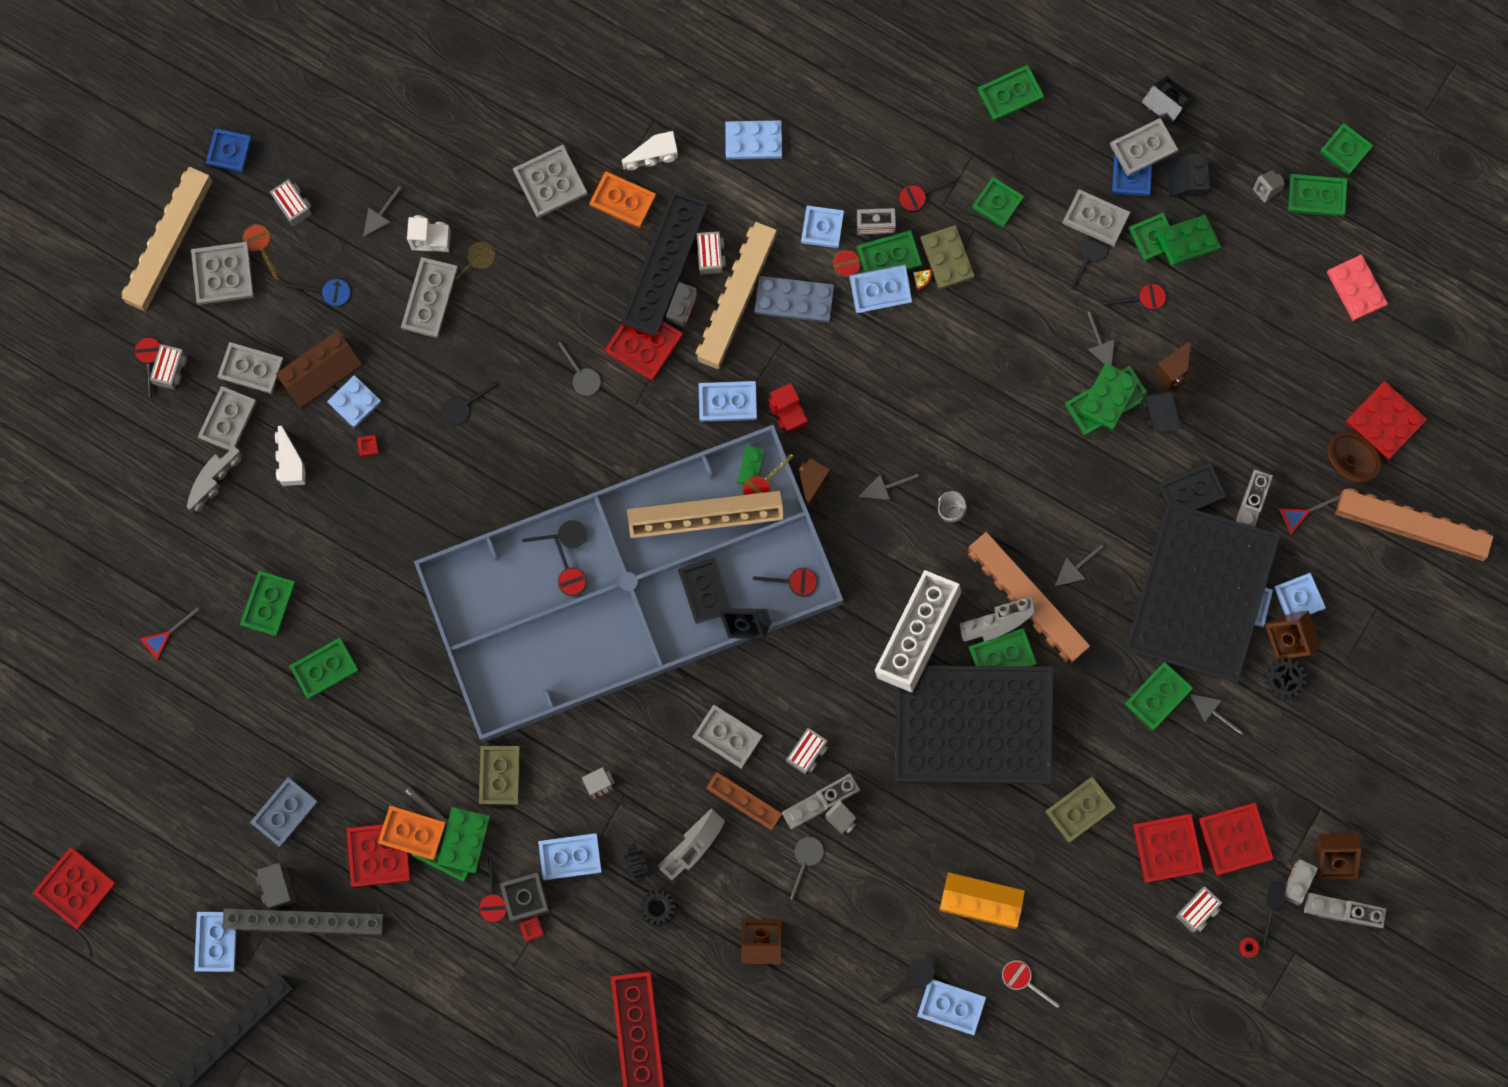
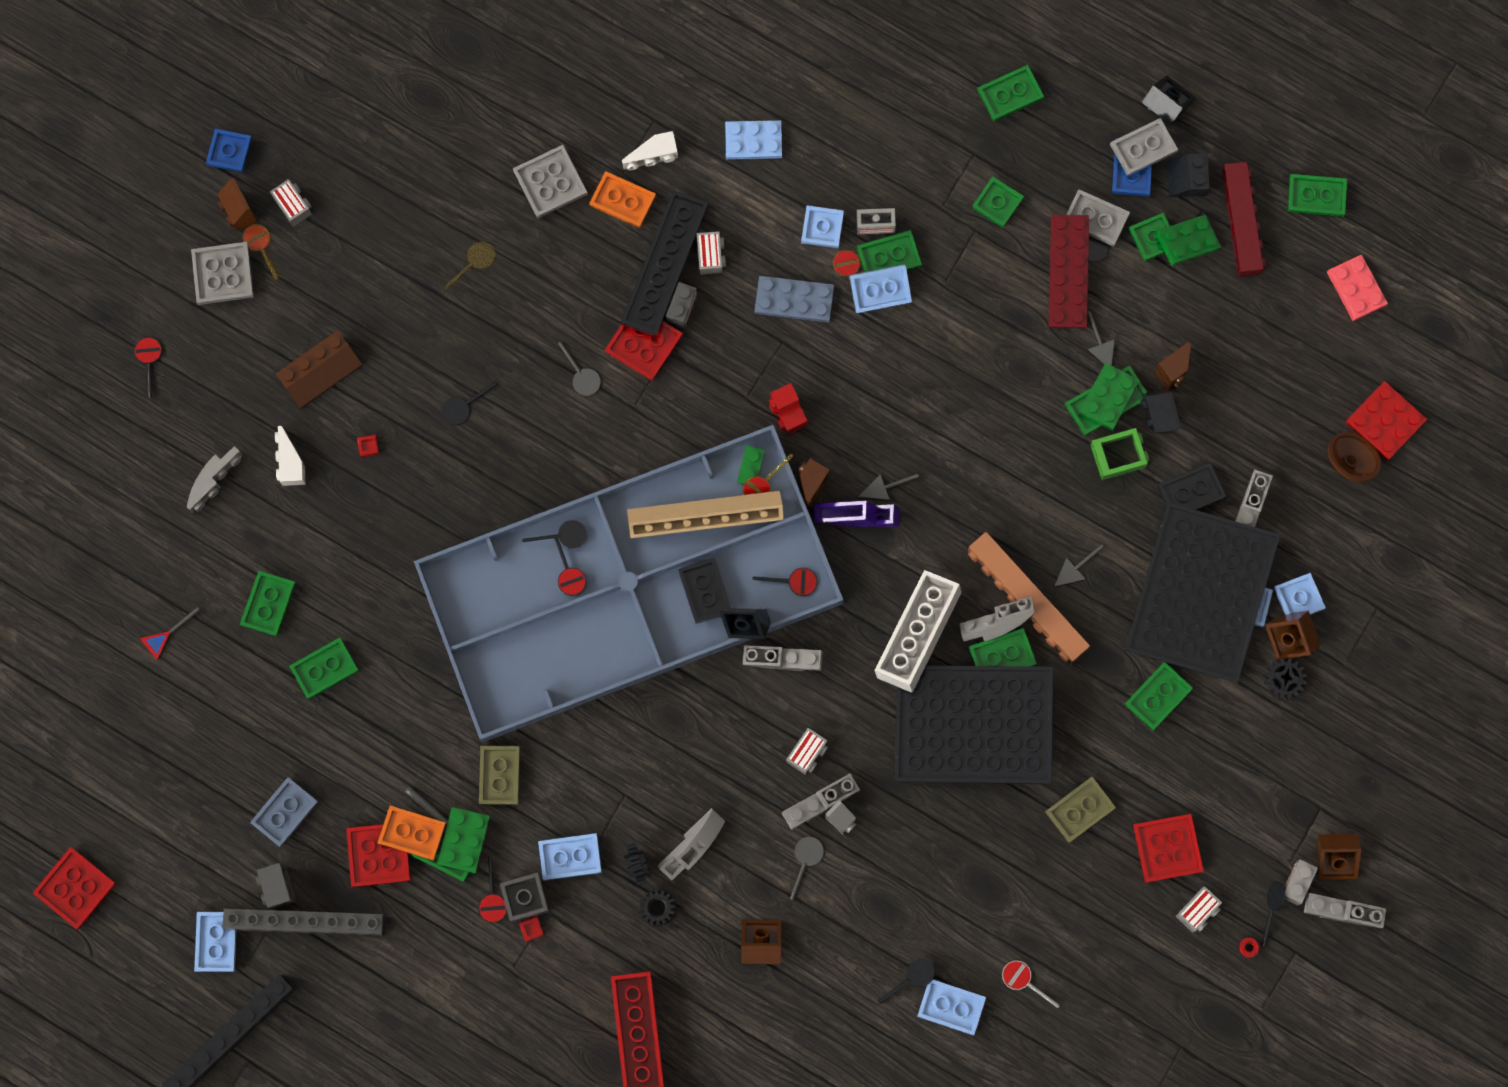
(167, 239): tan brick -> none
(168, 367): brick -> none
(227, 419): light grey plate -> none
(236, 206): none -> reddish brown slope
(250, 368): light grey plate -> none
(334, 292): blue piece -> none
(354, 401): light blue plate -> none
(374, 220): dark grey piece -> none
(427, 236): white brick -> none
(429, 297): light grey plate -> none
(598, 783): light grey brick -> none
(727, 401): light blue plate -> none
(727, 736): light grey plate -> none
(736, 295): tan brick -> none
(744, 801): dark orange plate -> none
(782, 658): none -> light grey slope
(857, 514): none -> dark purple slope
(914, 197): piece -> none
(922, 279): tile -> none
(947, 257): olive plate -> none
(952, 506): light grey hair -> none
(982, 900): light orange slope -> none
(1068, 271): none -> dark red plate
(1105, 472): none -> bright green window
(1150, 297): piece -> none
(1207, 706): dark grey piece -> none
(1235, 839): red plate -> none
(1242, 219): none -> dark red brick
(1268, 185): light grey slope -> none
(1294, 517): piece -> none
(1346, 148): green plate -> none
(1414, 525): nougat brick -> none

